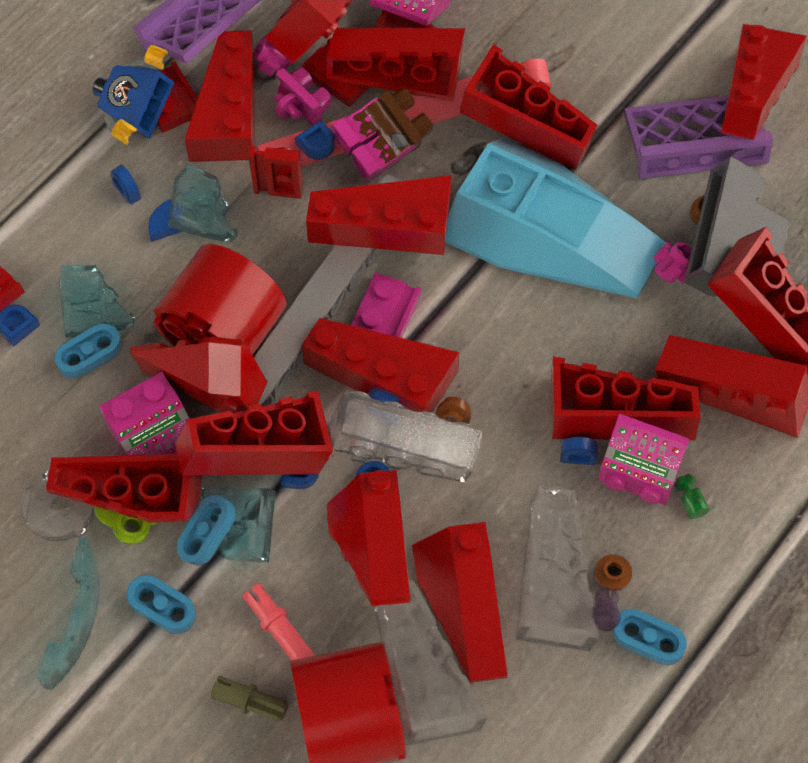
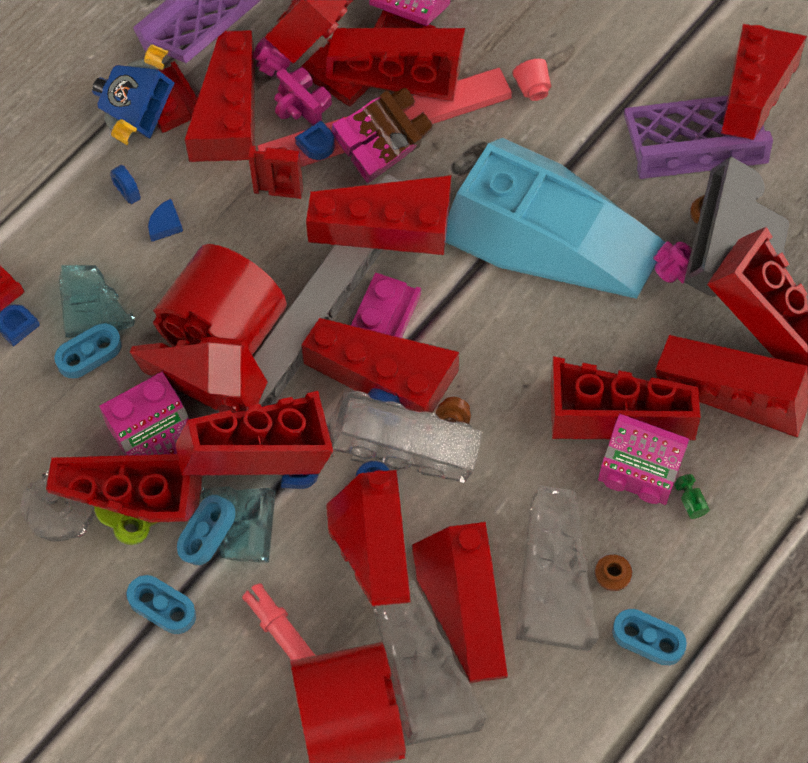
(62, 657): clear light blue slope -> none
(199, 205): clear light blue slope -> none
(249, 699): olive axle -> none
(526, 110): red wedge -> none
(579, 451): blue tile -> none
(606, 609): pin -> none

